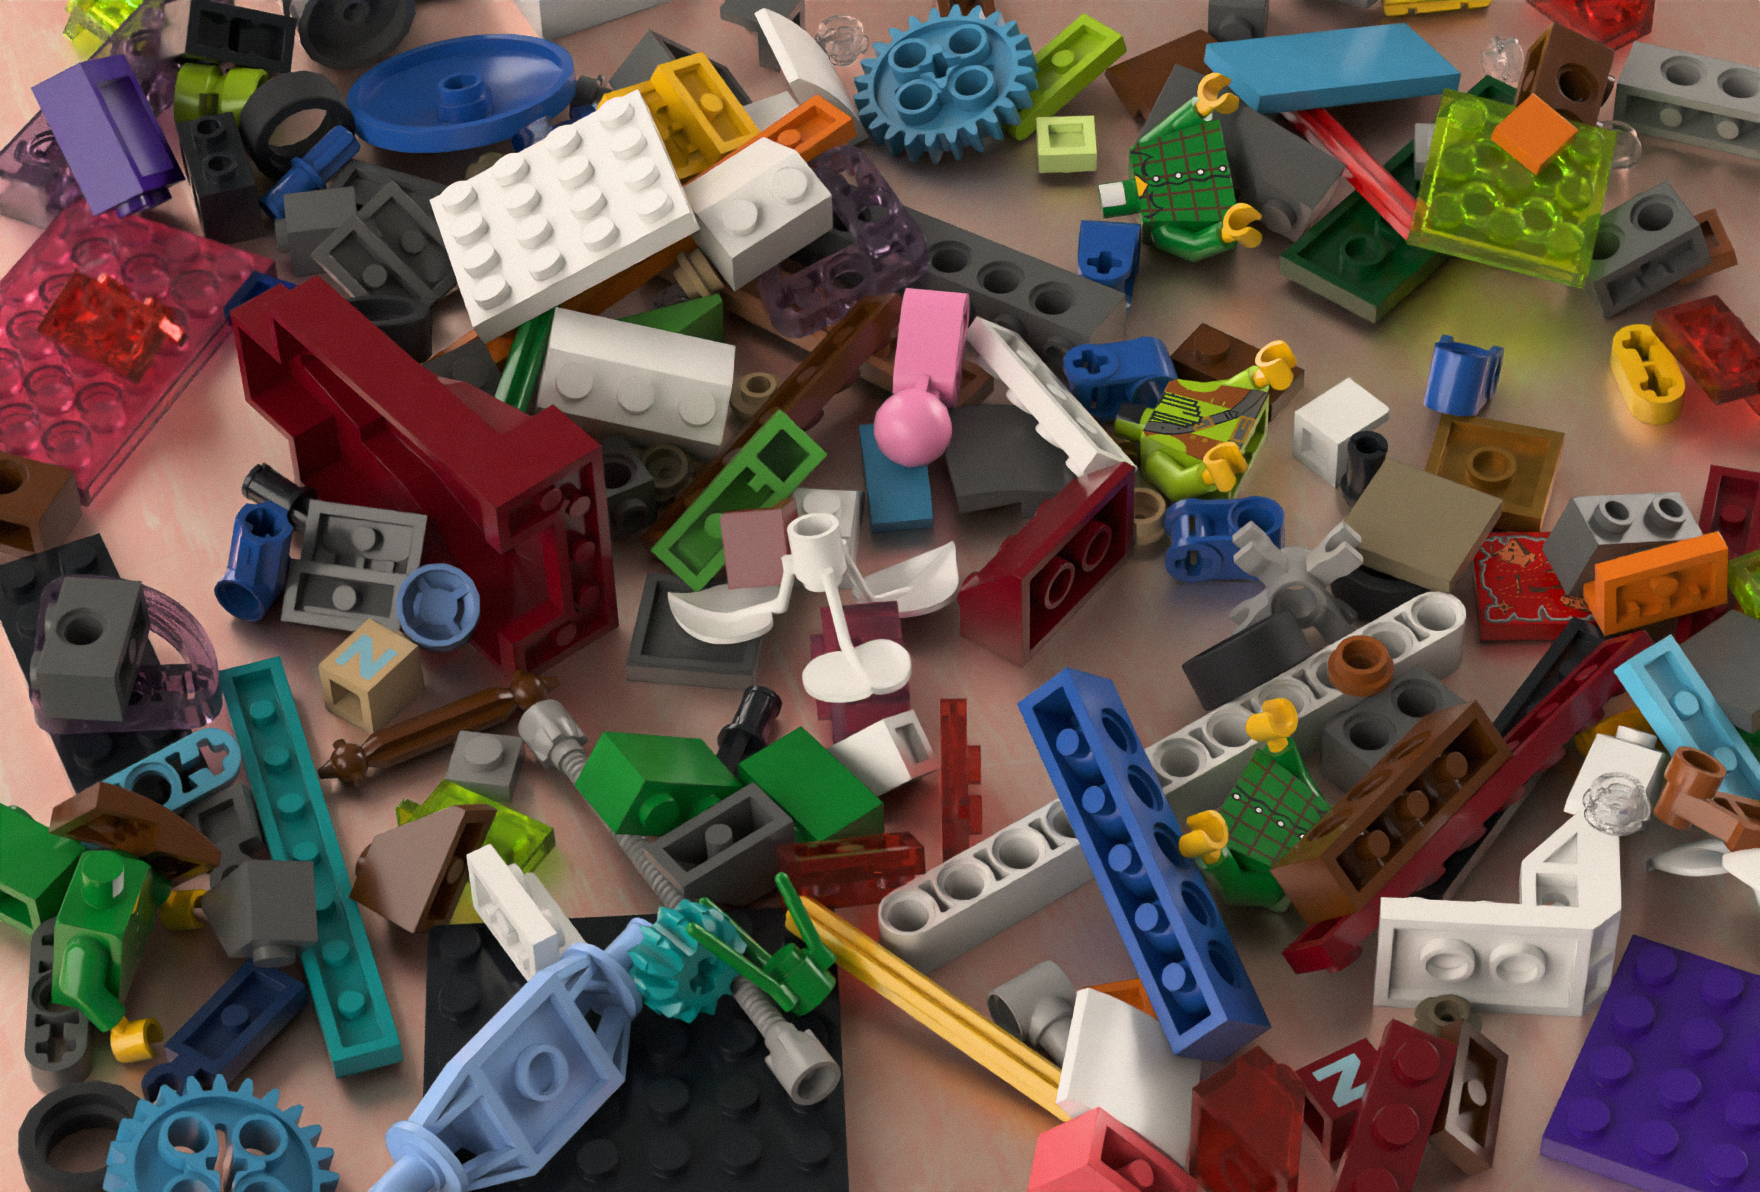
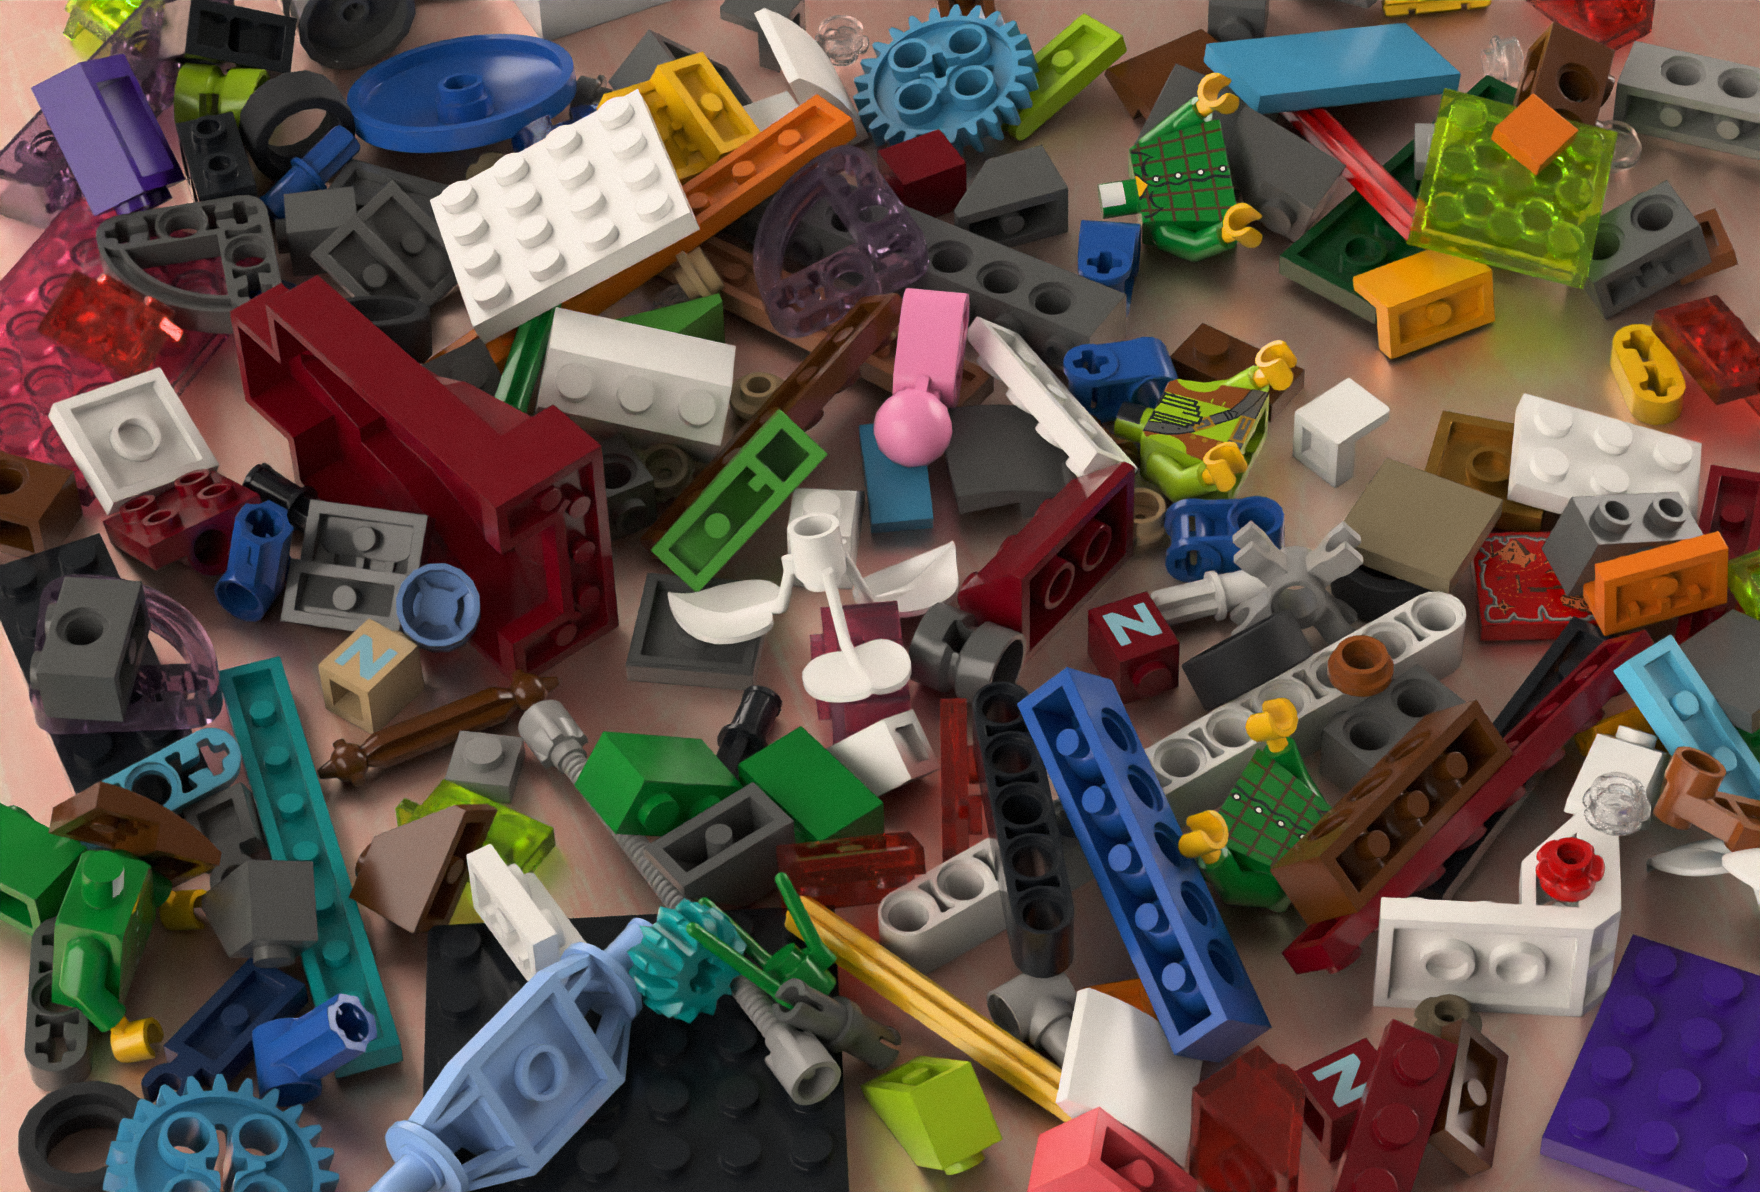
(131, 438): none -> white plate
(168, 525): none -> dark red plate
(230, 241): none -> dark grey beam
(302, 1050): none -> blue piece
(755, 544): panel -> none
(758, 210): white slope -> none
(837, 1023): none -> dark grey pin
(925, 173): none -> dark red brick
(935, 1112): none -> lime slope
(957, 653): none -> dark grey wheel
(1015, 199): none -> dark grey slope
(1022, 833): none -> black beam
(1066, 144): yellowish green plate -> none
(1134, 647): none -> dark red brick
(1206, 597): none -> white axle
(1365, 456): black pin -> none
(1426, 299): none -> light orange panel
(1462, 377): blue piece -> none
(1569, 869): none -> red plate
(1581, 453): none -> white plate

